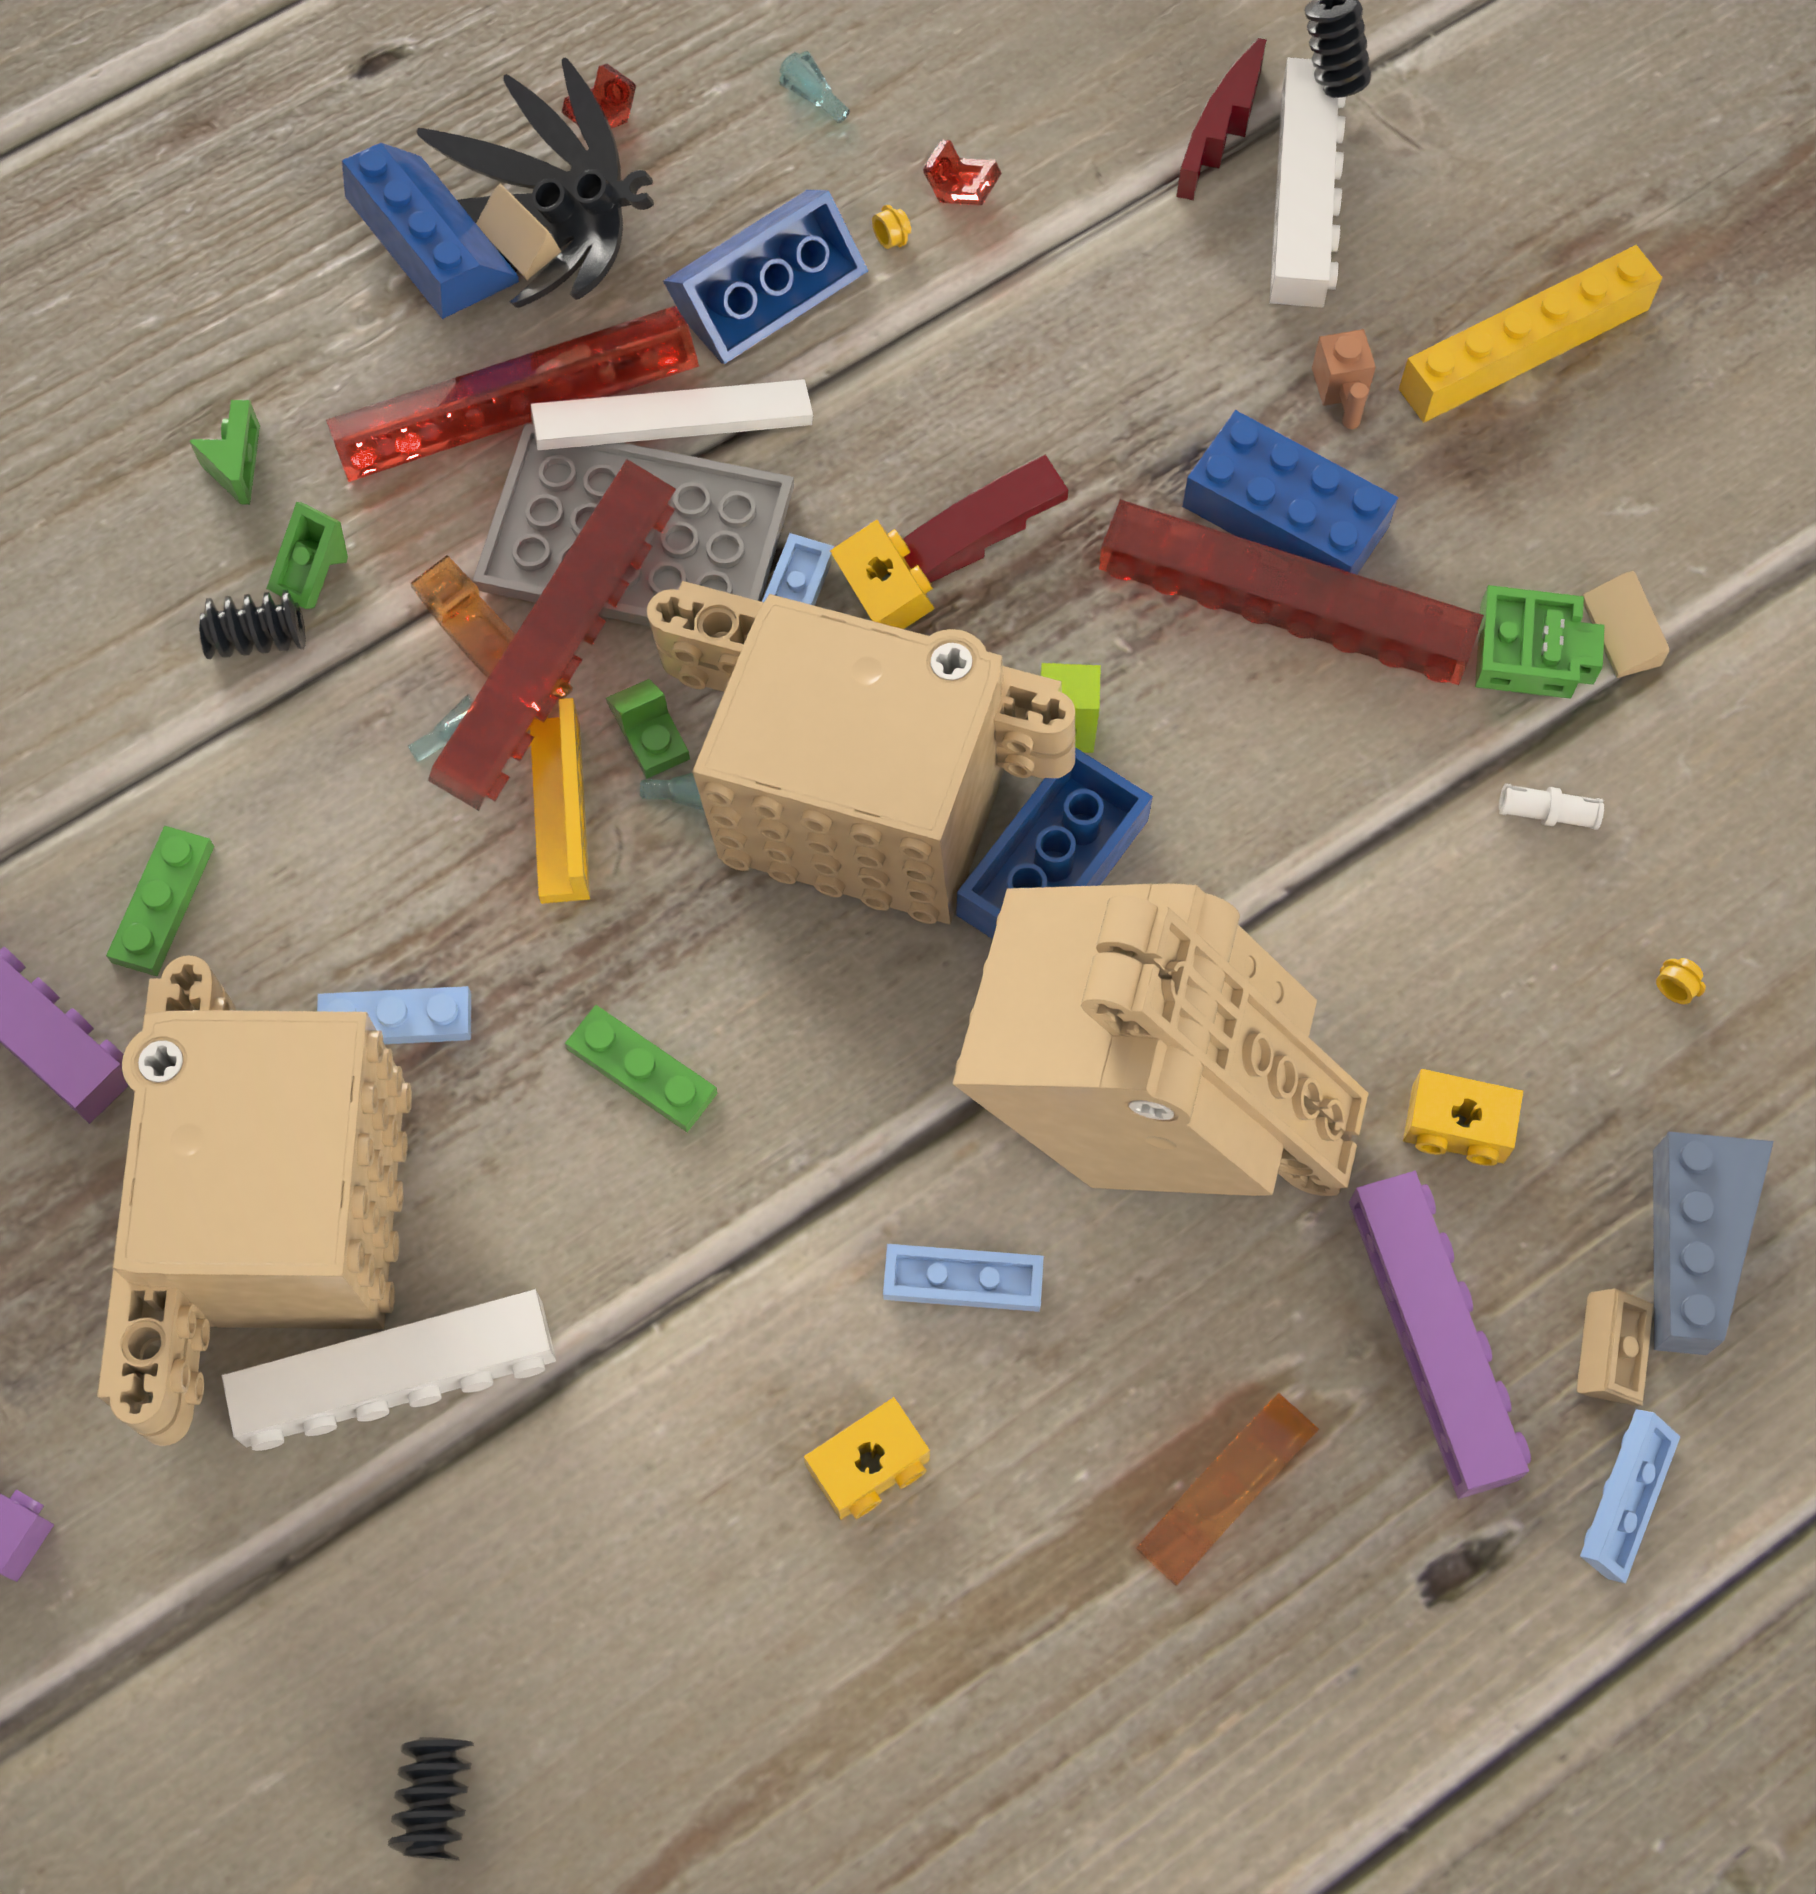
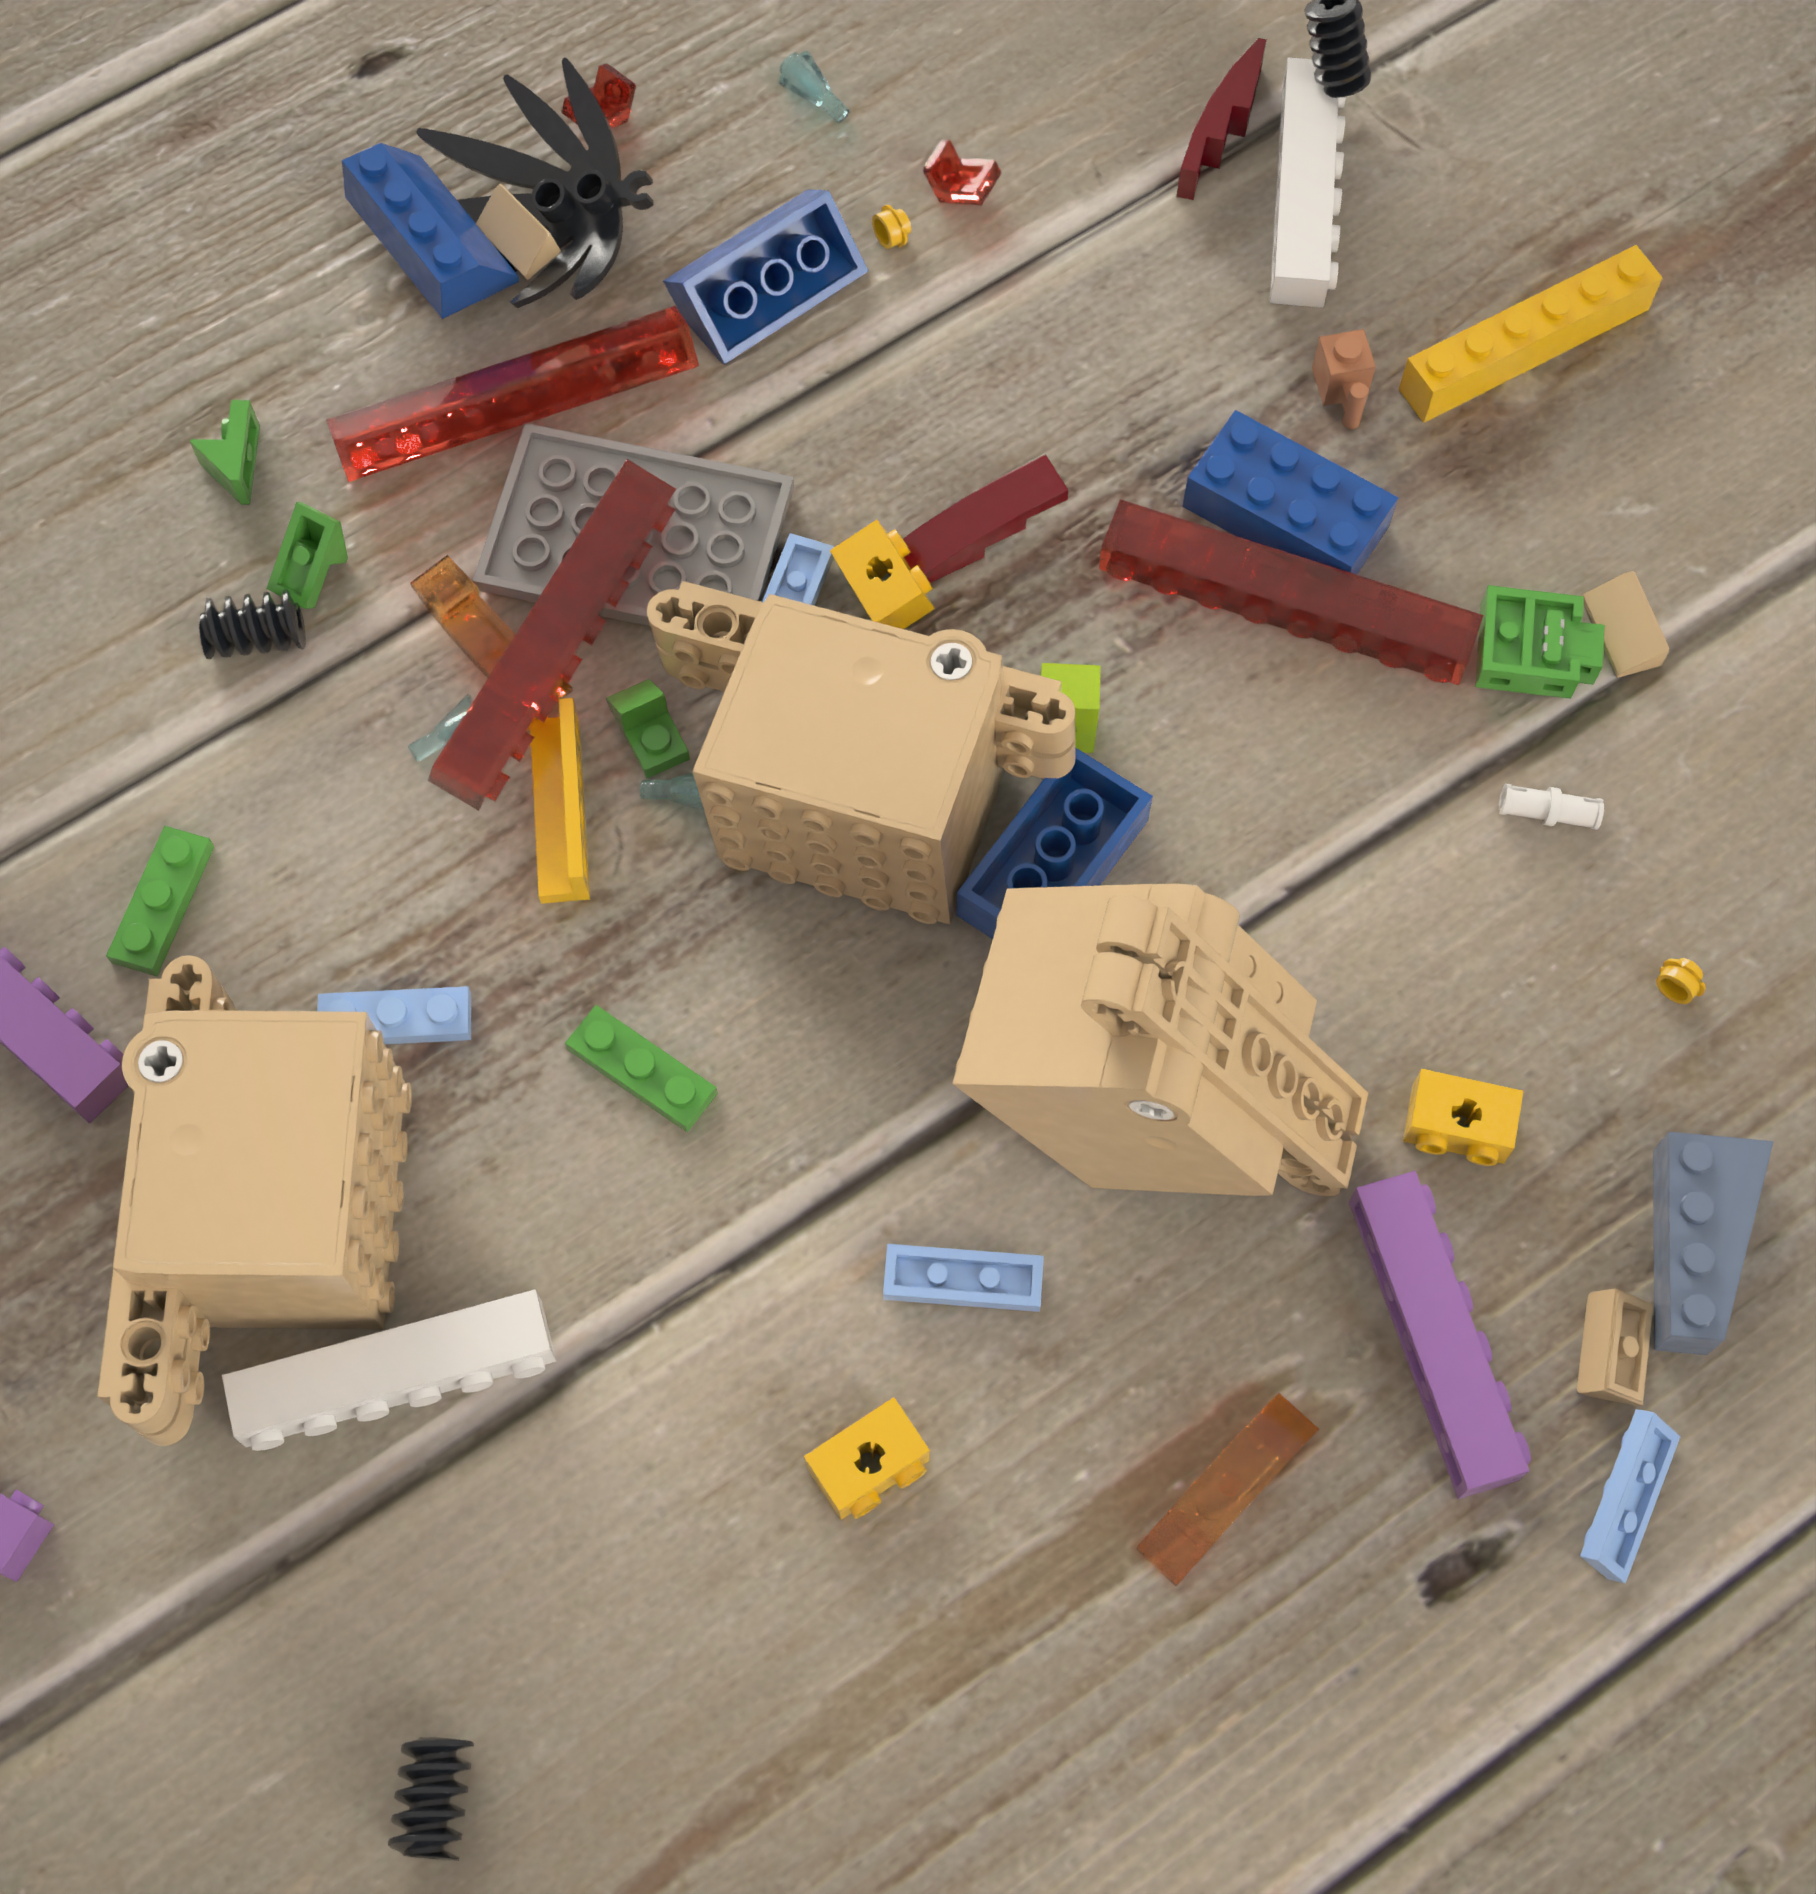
(671, 414): white tile -> none

